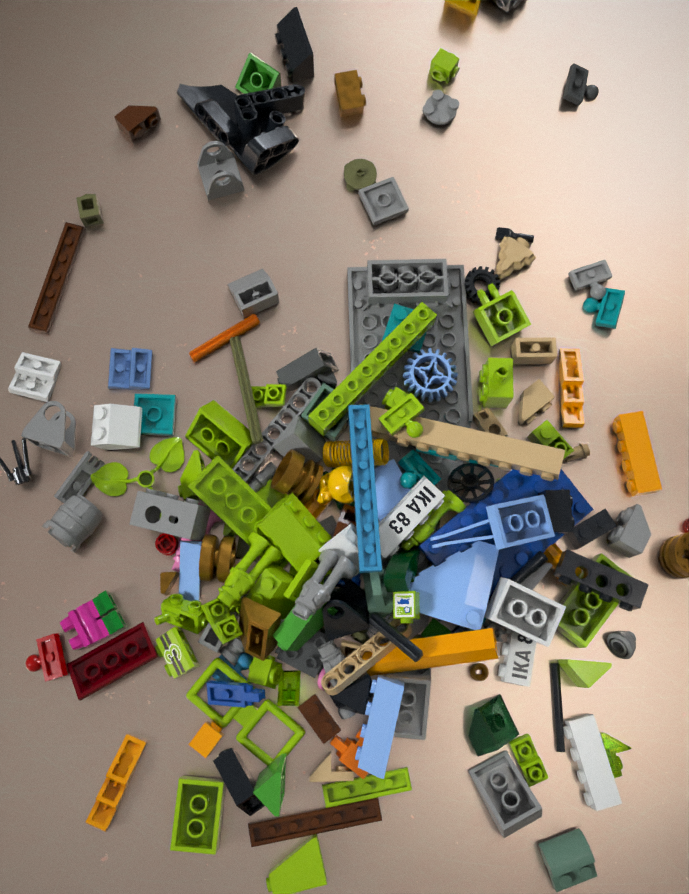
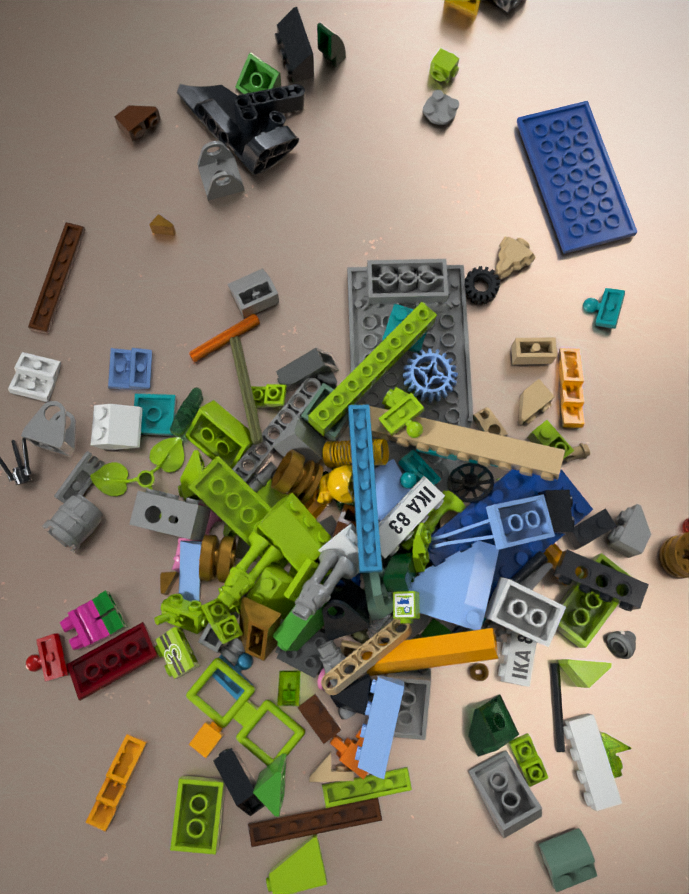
(89, 210): olive brick -> none
(162, 226): none -> pearl gold slope
(167, 541): red wheel -> none
(187, 412): none -> clear green hinge
(233, 694): blue hinge -> none
(265, 673): lime brick -> none
(330, 45): none -> dark green slope
(349, 93): pearl gold brick -> none
(359, 174): olive piece -> none
(383, 201): light grey plate -> none
(395, 637): black axle -> none
(420, 547): none -> lime slope
(496, 383): lime brick -> none
(504, 305): lime hinge -> none
(507, 232): black piece -> none
(576, 85): dark grey plate -> none
(576, 177): none -> blue plate
(591, 276): light grey plate -> none
(637, 454): light orange brick -> none

